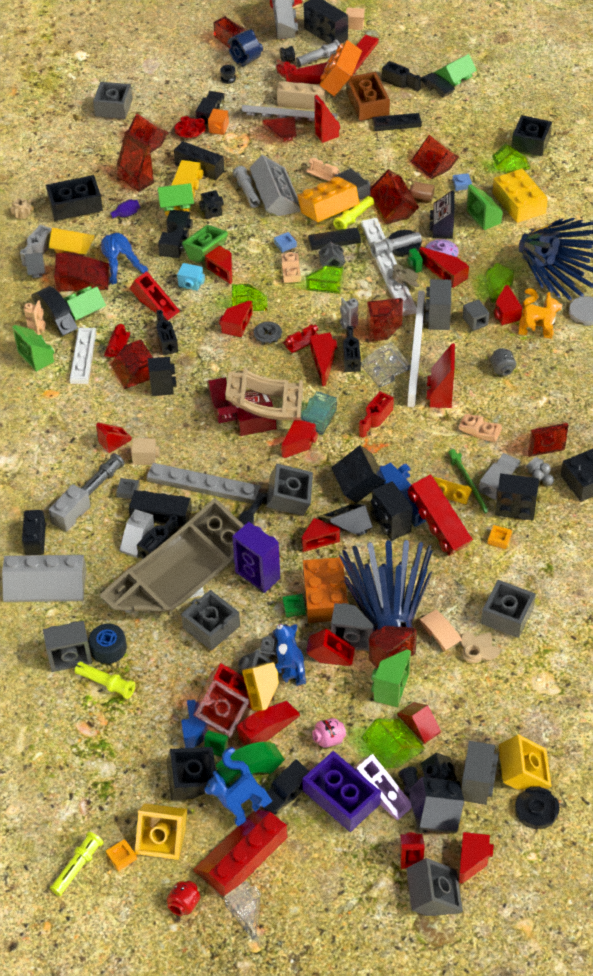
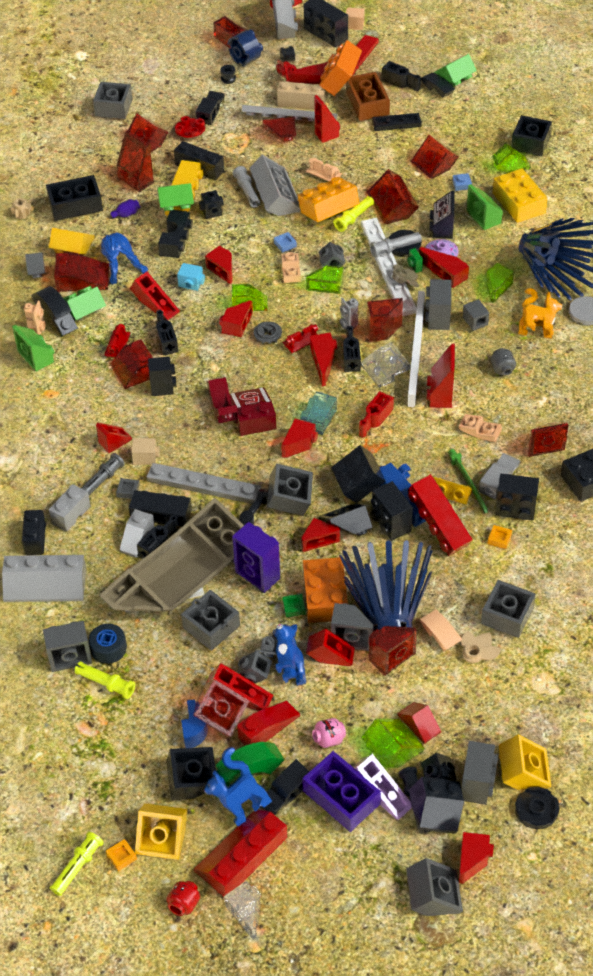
(37, 242): light grey piece -> none
(83, 356): white tile -> none
(204, 242): bright green slope -> none
(217, 741): green plate -> none
(218, 121): orange brick -> none
(261, 684): yellow slope -> none
(291, 393): tan wedge -> none
(324, 51): light grey pin -> none
(338, 237): black tile -> none
(363, 186): dark grey brick -> none
(391, 678): bright green slope -> none
(411, 849): red slope -> none
(422, 191): medium nougat brick -> none
(507, 307): red slope -> none
(540, 470): light grey piece -> none

